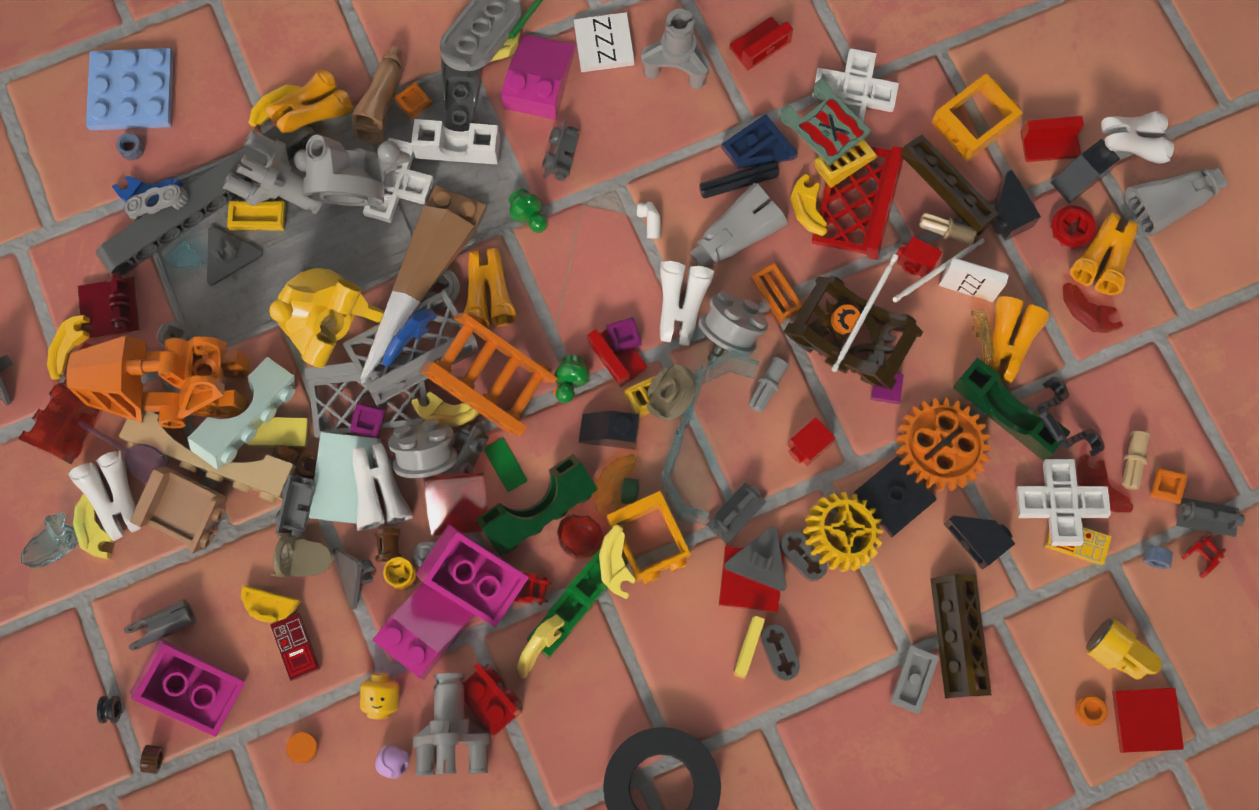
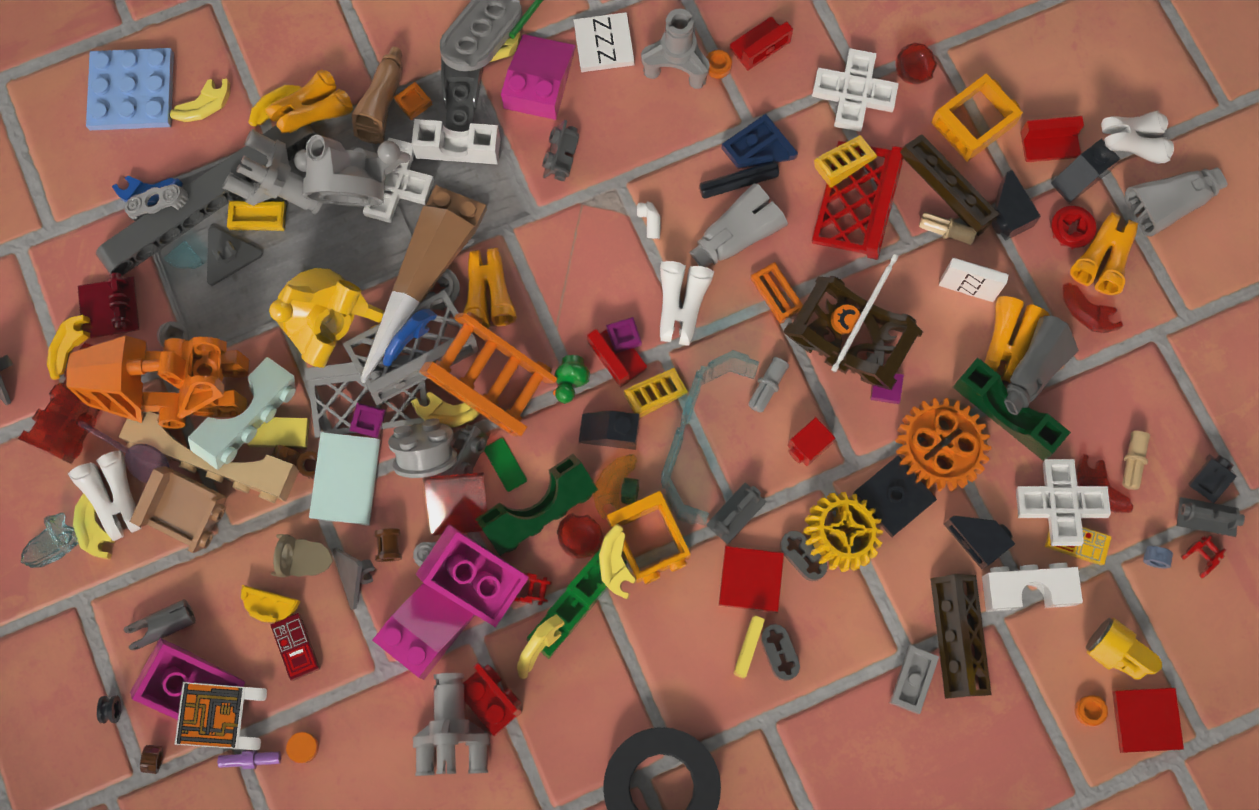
(133, 154): sand blue axle -> none
(205, 105): none -> light yellow piece
(213, 716): none -> flag
(249, 759): none -> medium lavender bar
(290, 518): dark grey hinge -> none
(369, 510): white piece -> none
(379, 696): yellow head -> none
(392, 761): lavender piece -> none
(395, 570): yellow wheel -> none
(527, 208): green animal -> none
(671, 392): dark tan tile -> none
(720, 64): none -> orange tile
(732, 324): light grey wheel -> none
(760, 561): dark grey piece -> none
(804, 206): yellow piece -> none
(828, 128): sand green flag -> none
(915, 64): none -> clear red hair
(918, 257): red brick -> none
(929, 276): white piece -> none
(983, 331): clear yellow piece -> none
(1048, 352): none -> dark grey piece
(1053, 427): black piece -> none
(1058, 586): none -> white arch
(1169, 485): orange tile -> none
(1213, 478): none -> black bracket

